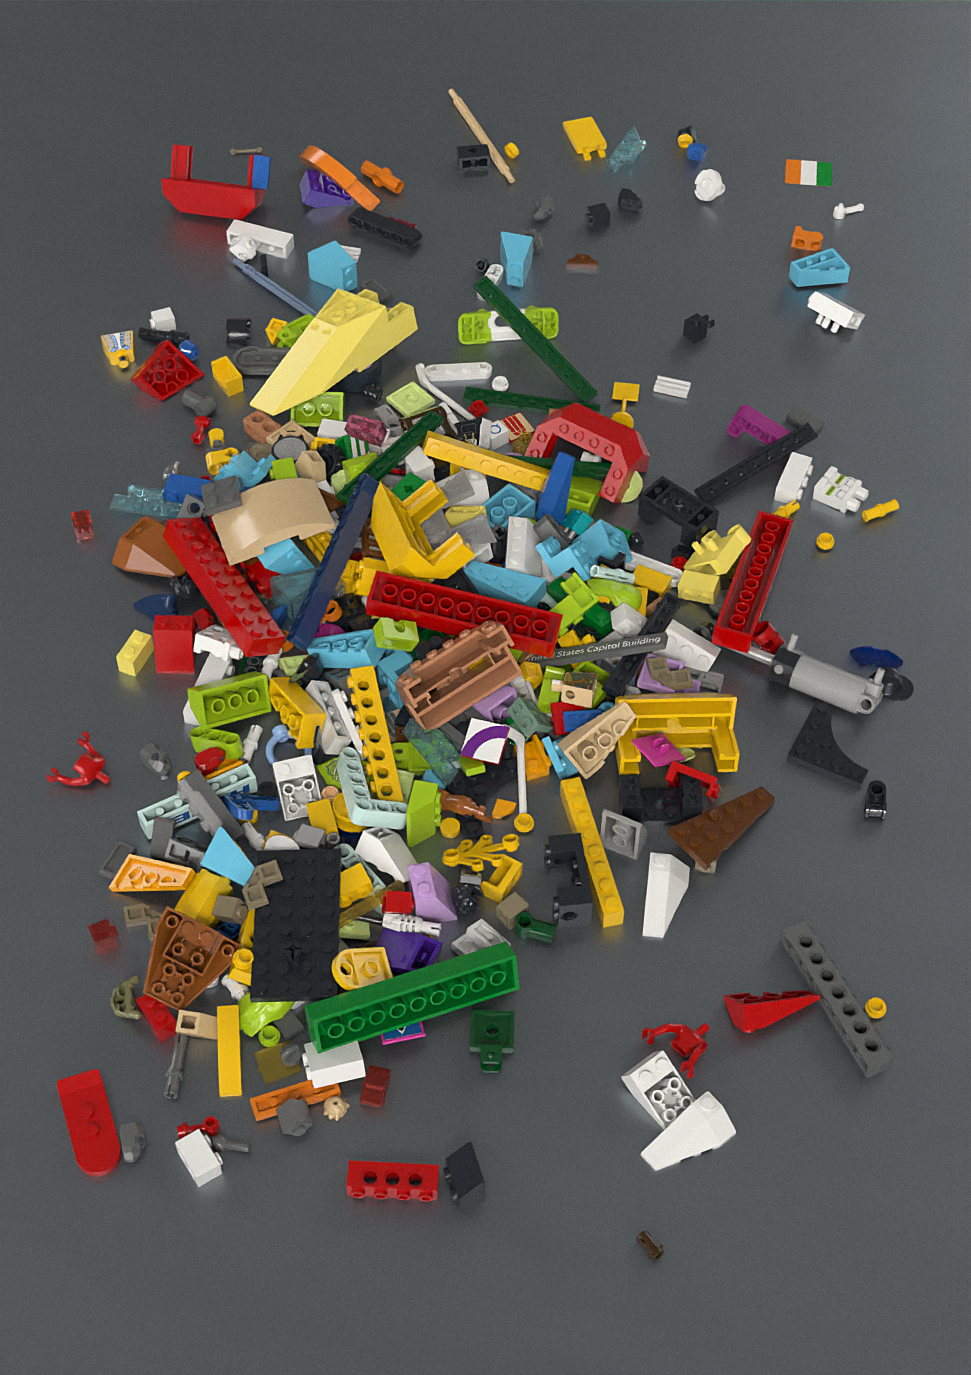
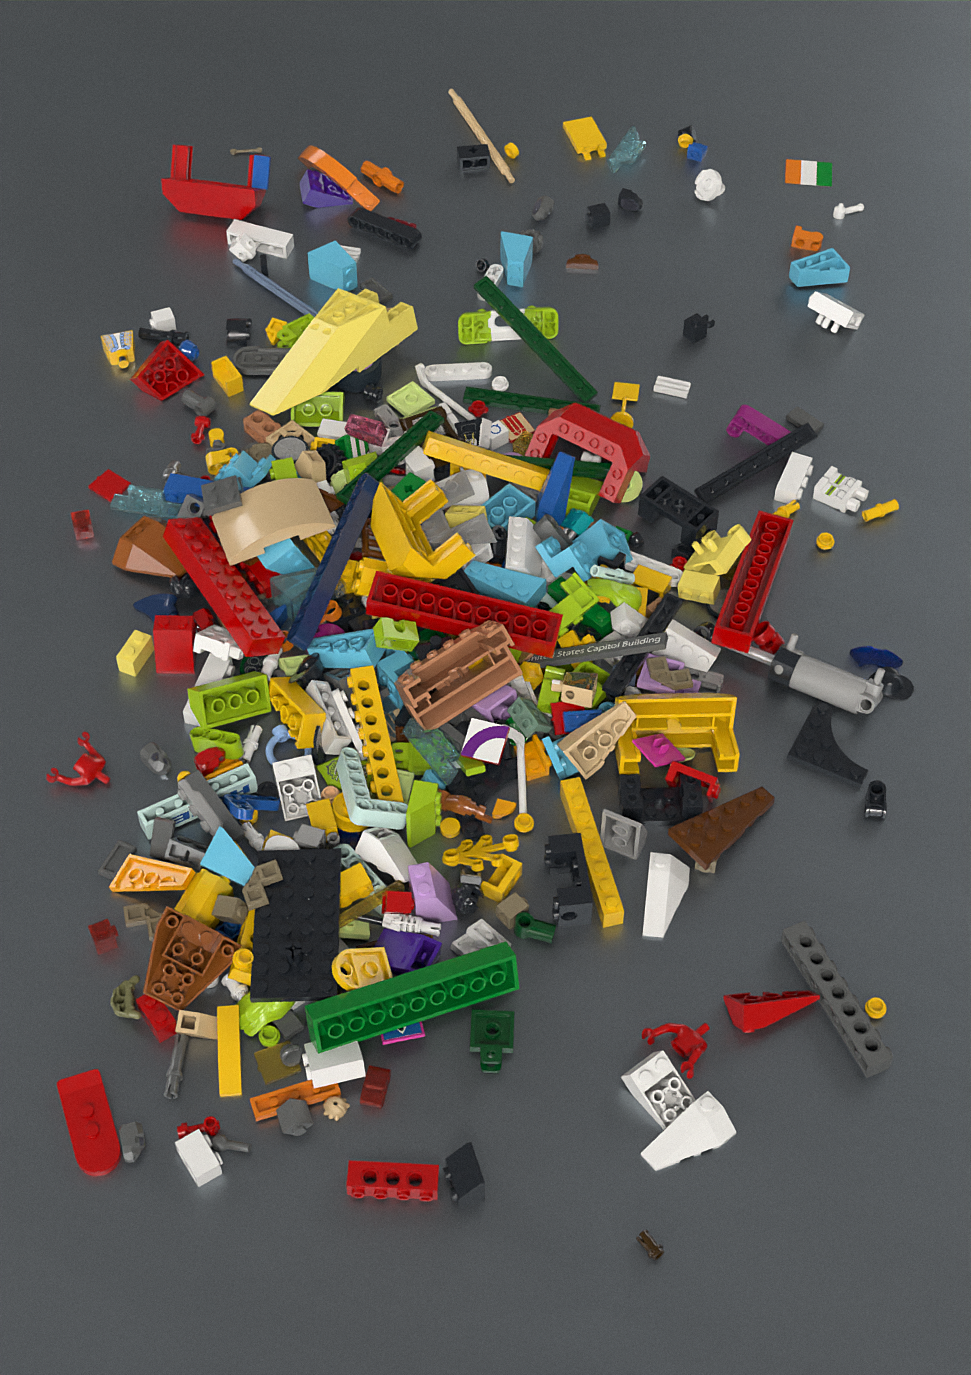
(109, 484): none -> red piece

